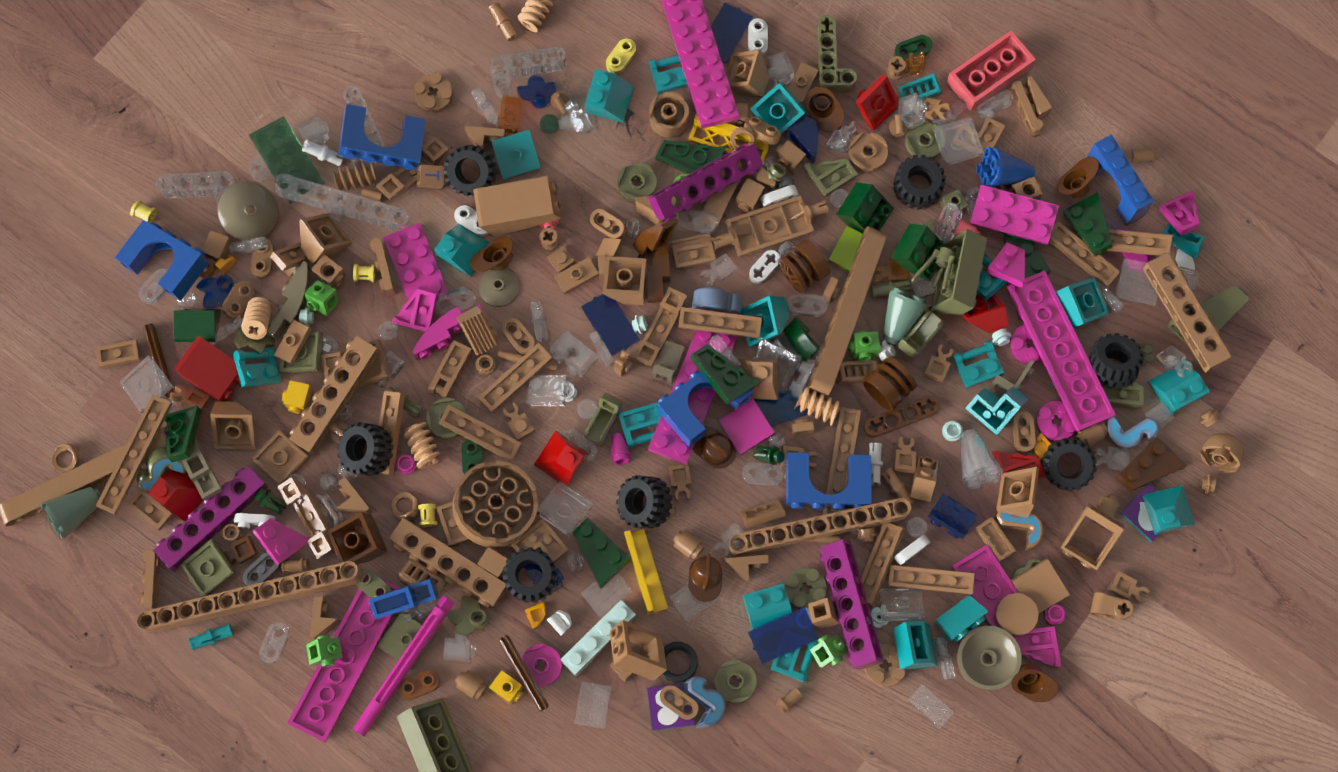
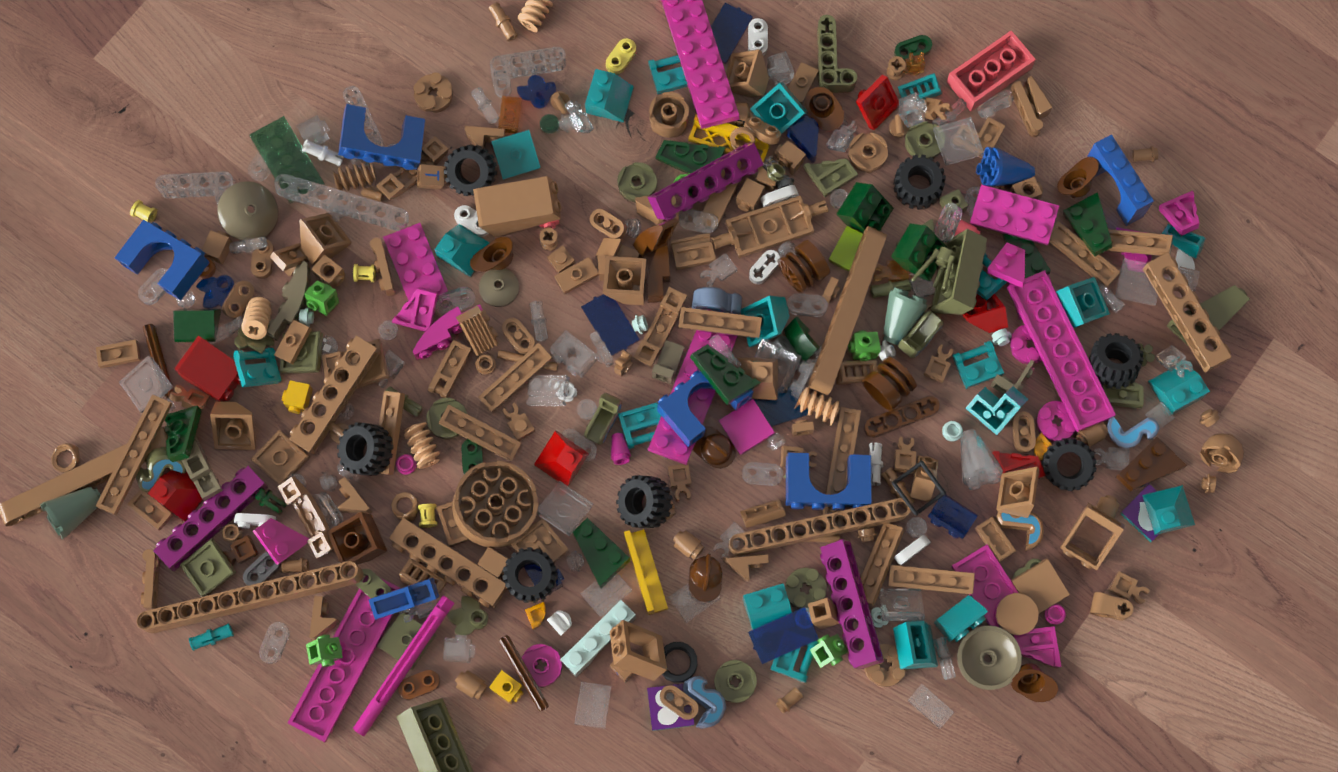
(225, 265): light orange tile -> none
(769, 454): dark green arm -> none
(921, 463): none -> black piece

